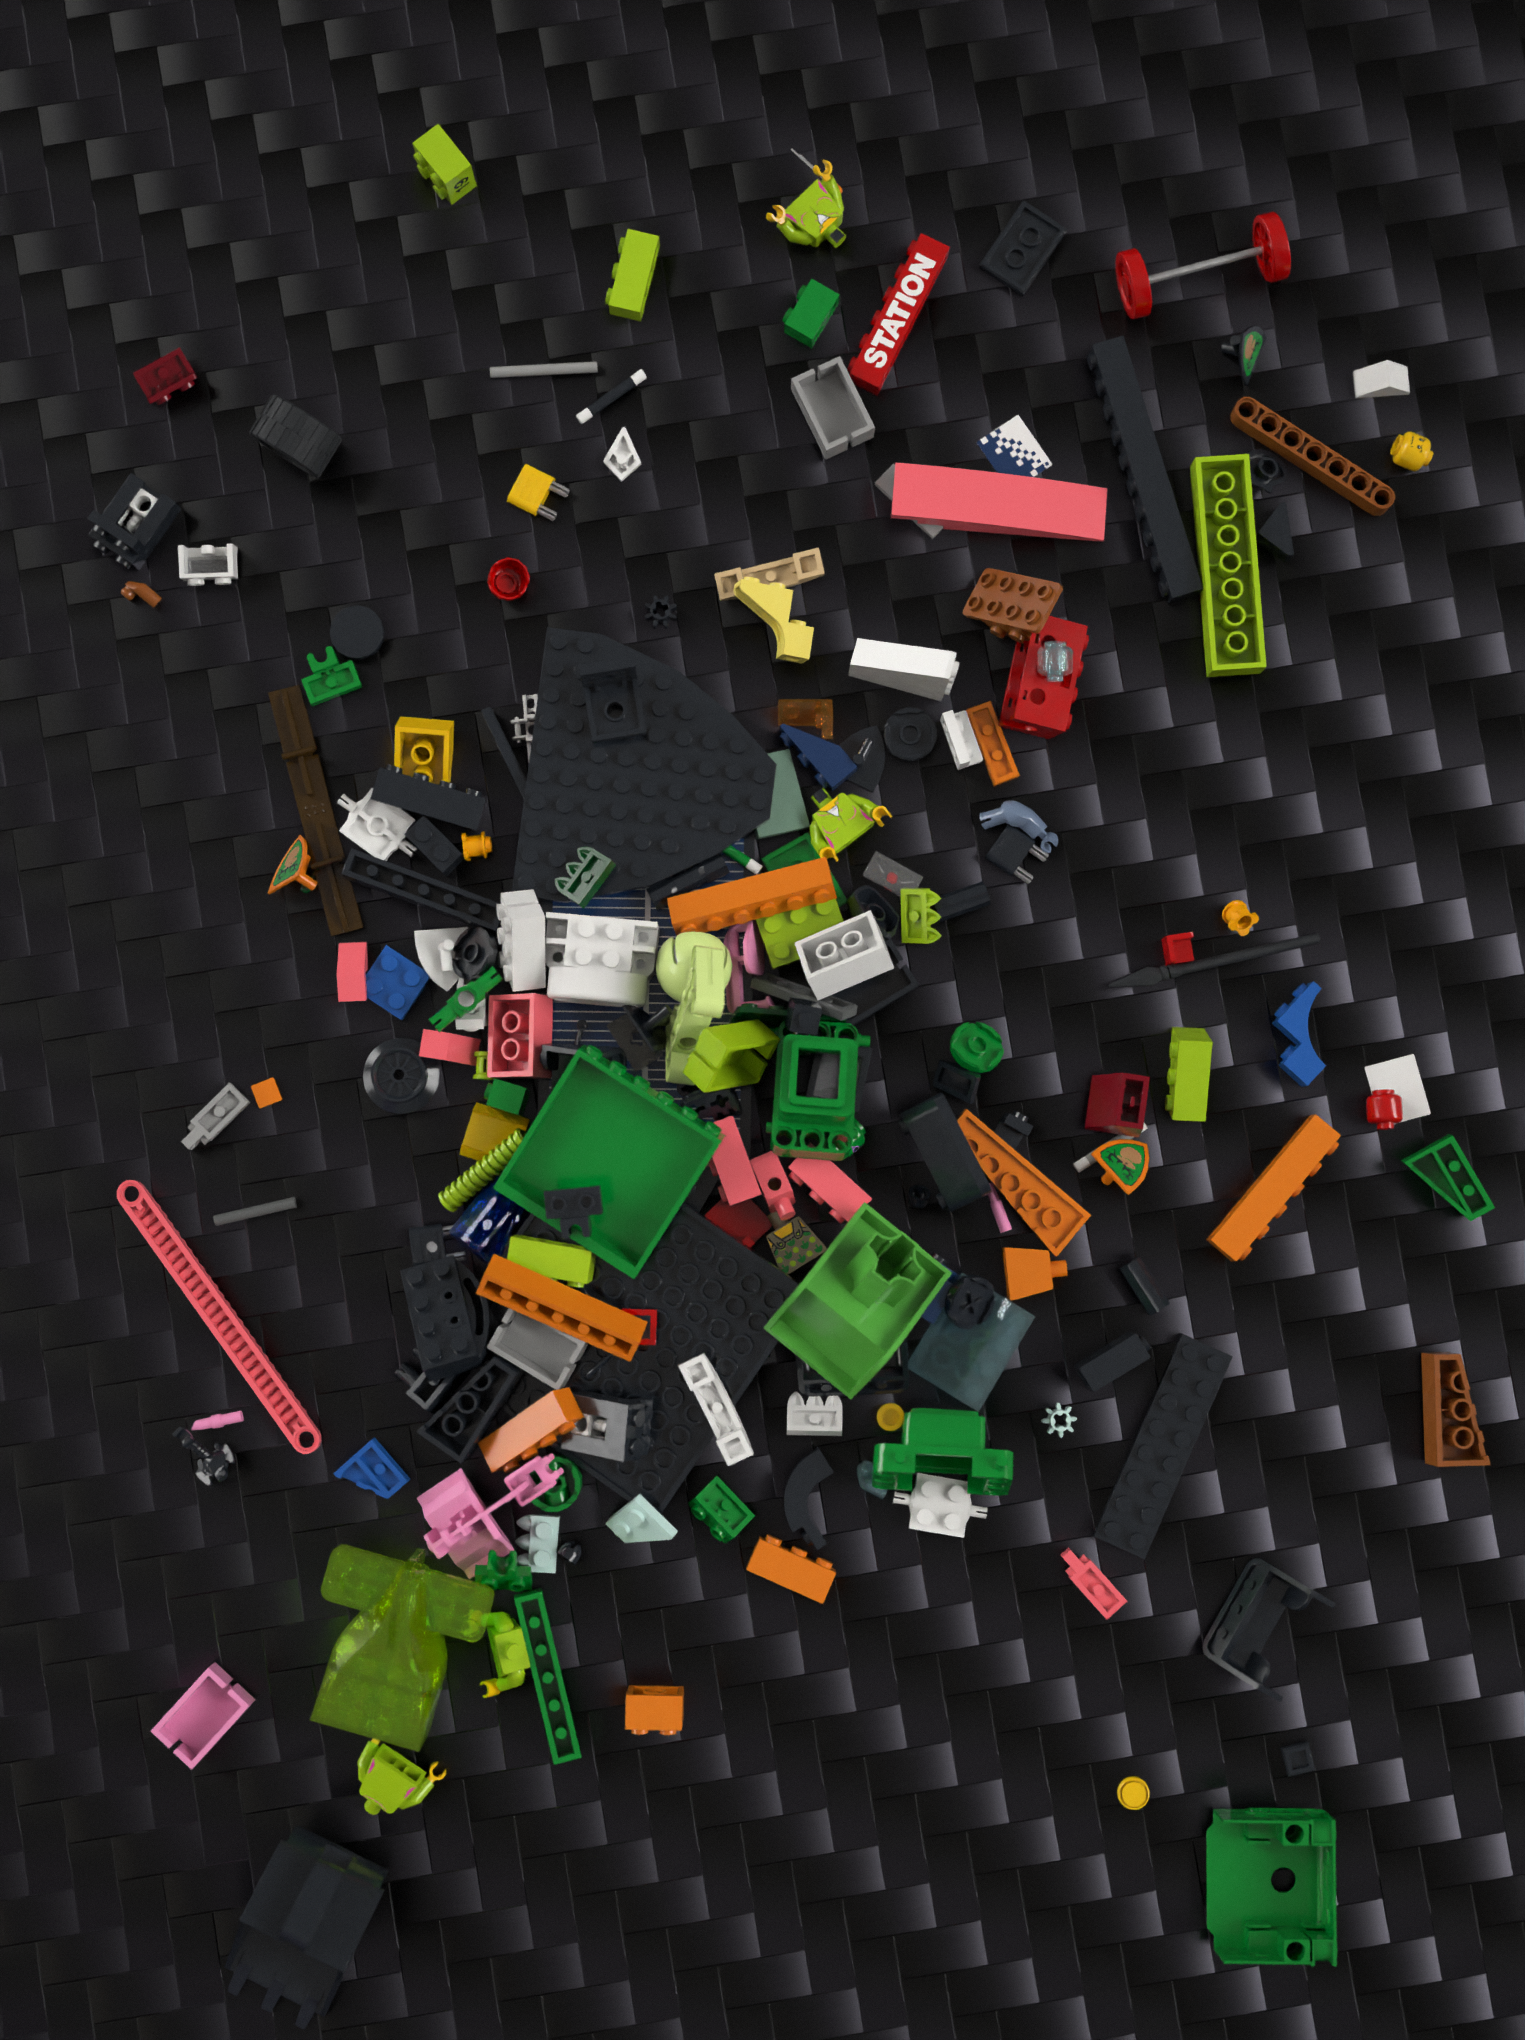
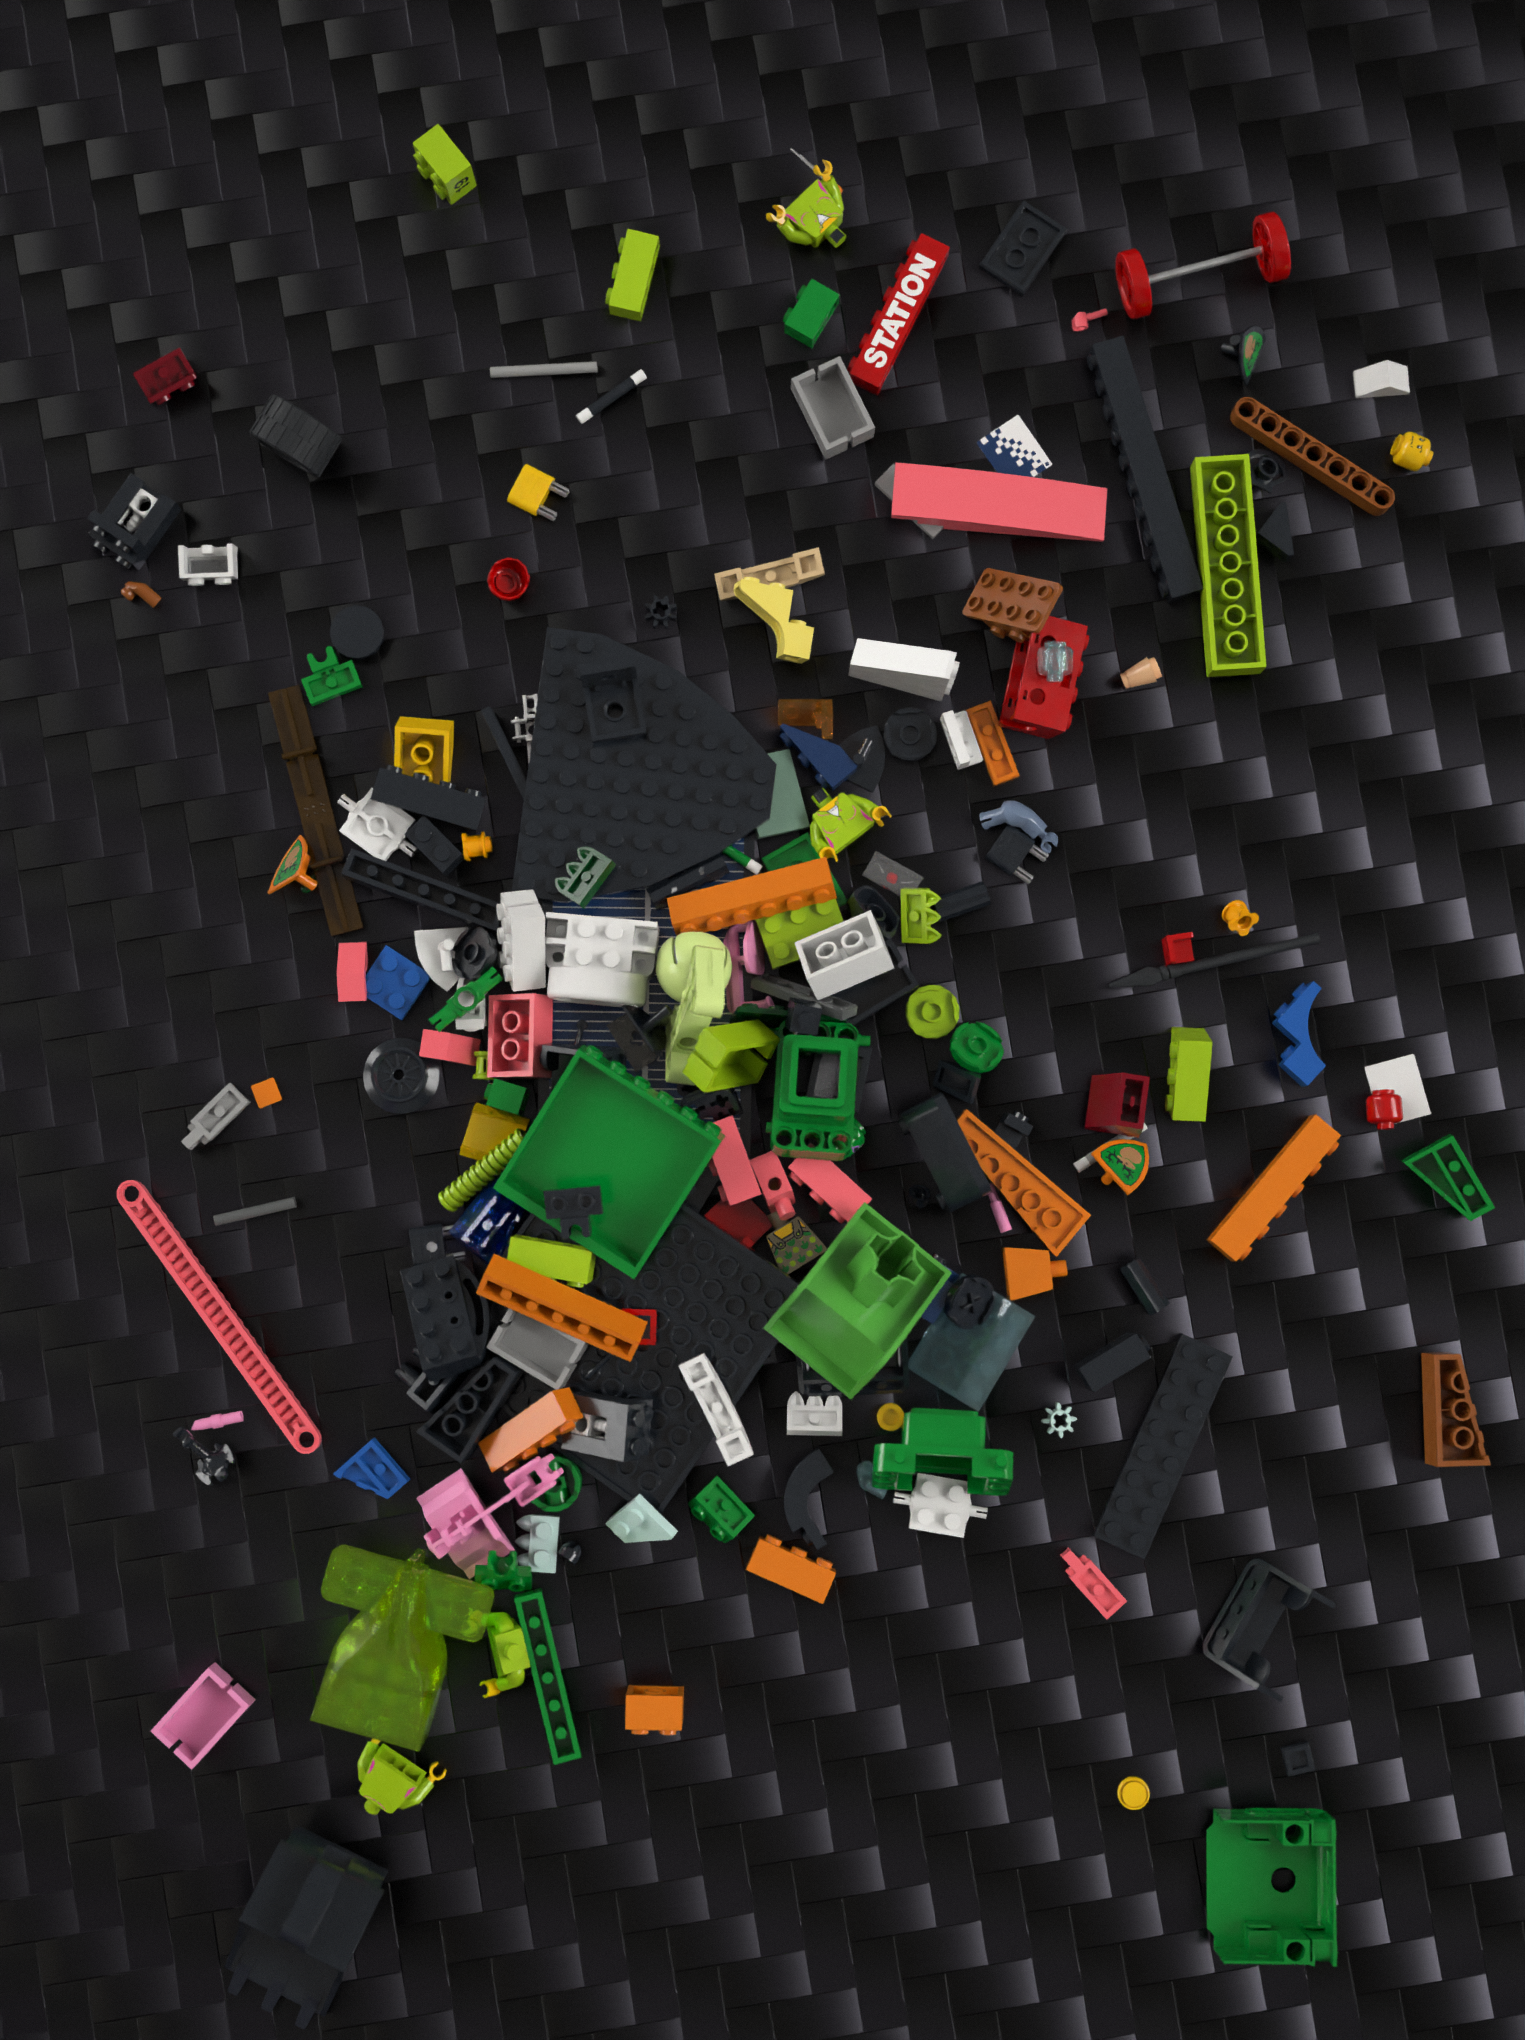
(622, 456): white piece -> none
(932, 1012): none -> lime tile
(1080, 323): none -> coral hand
(1141, 673): none -> light nougat cone

